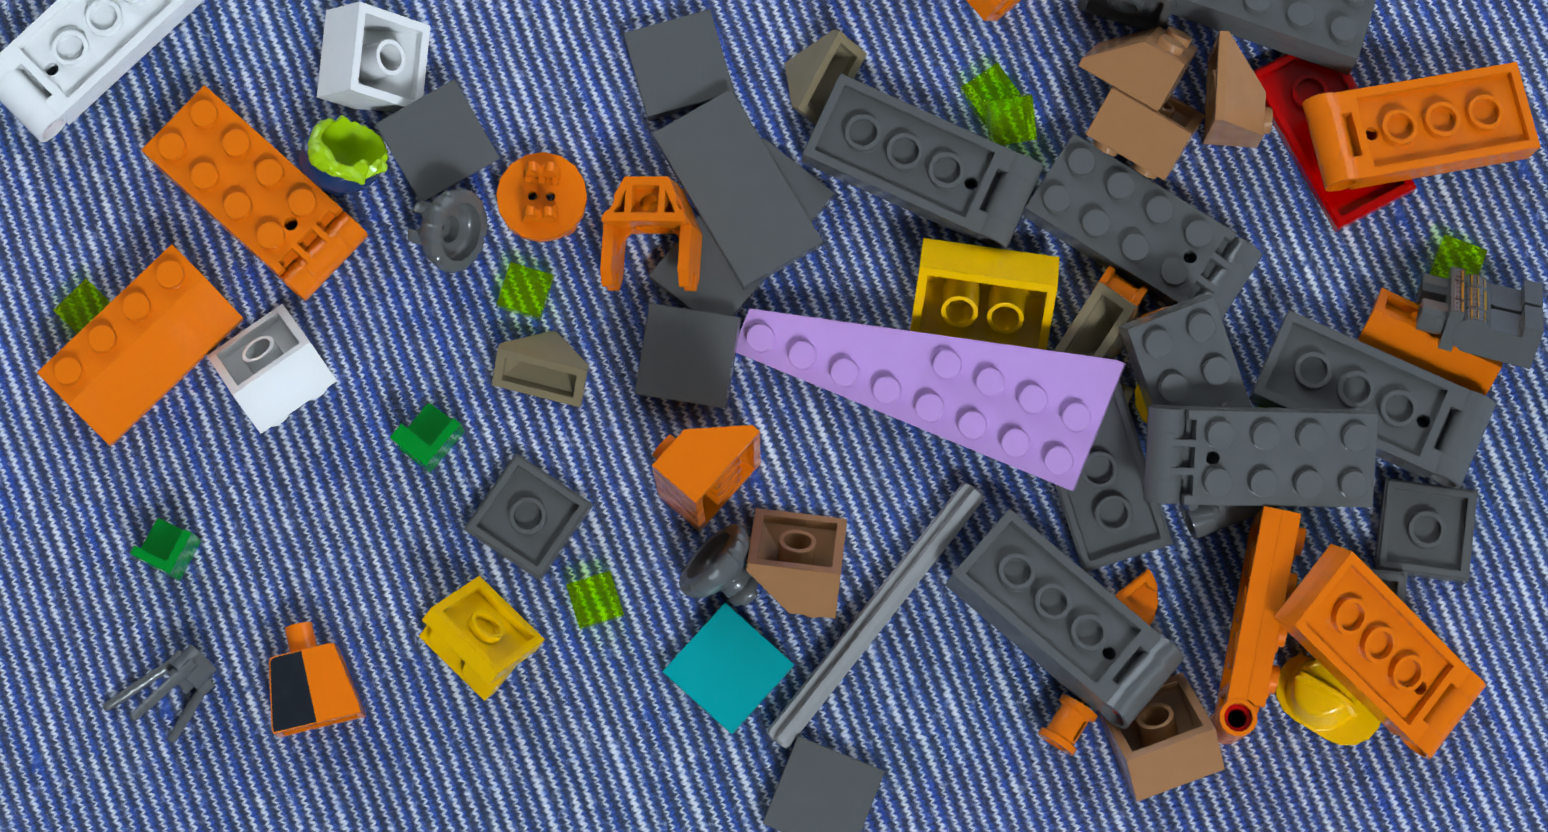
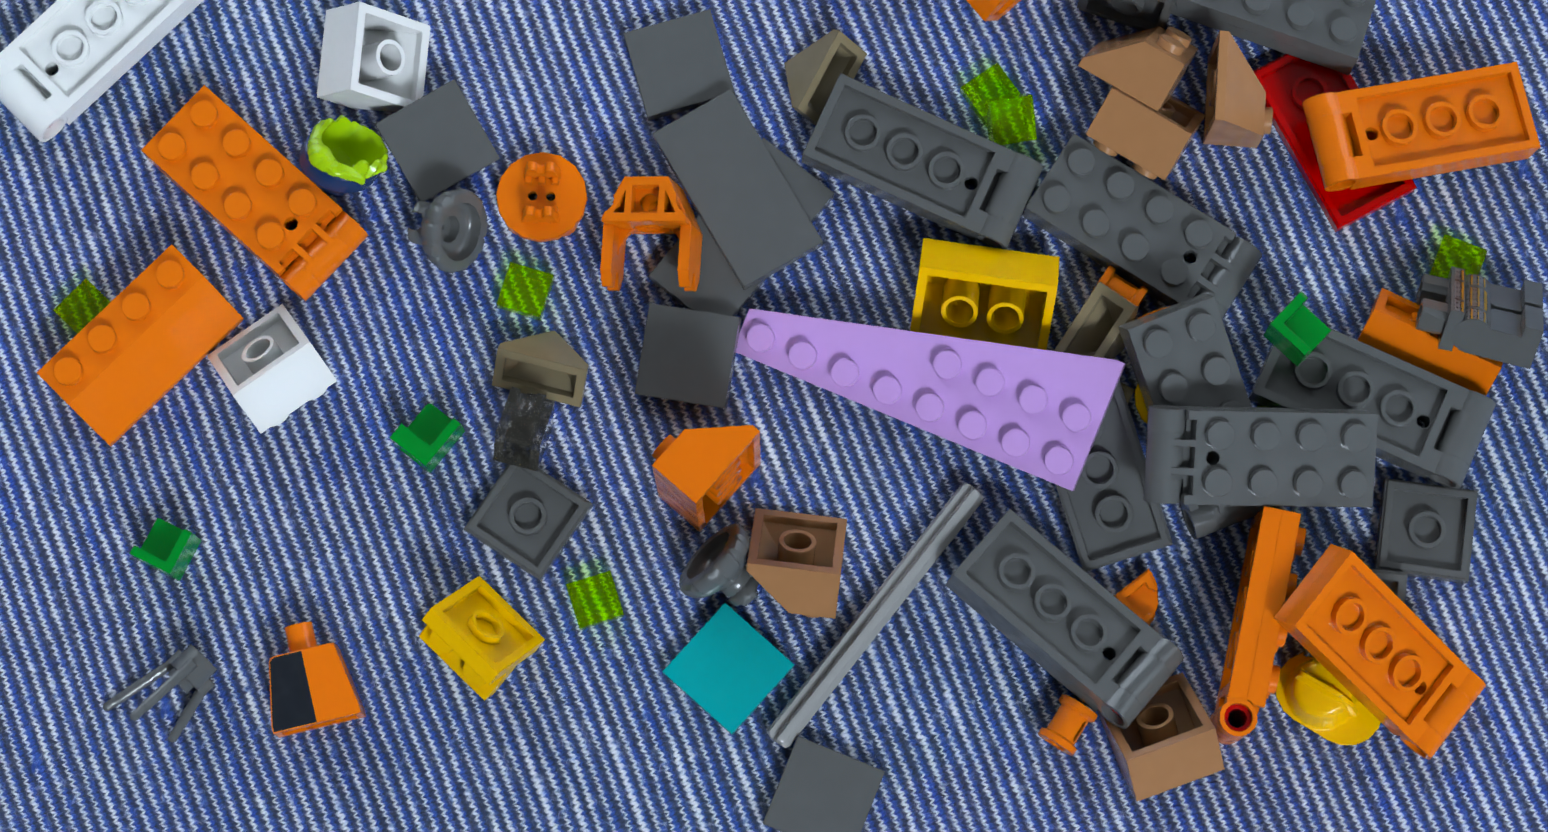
(524, 429): none -> clear smoke brick
(1296, 330): none -> green panel

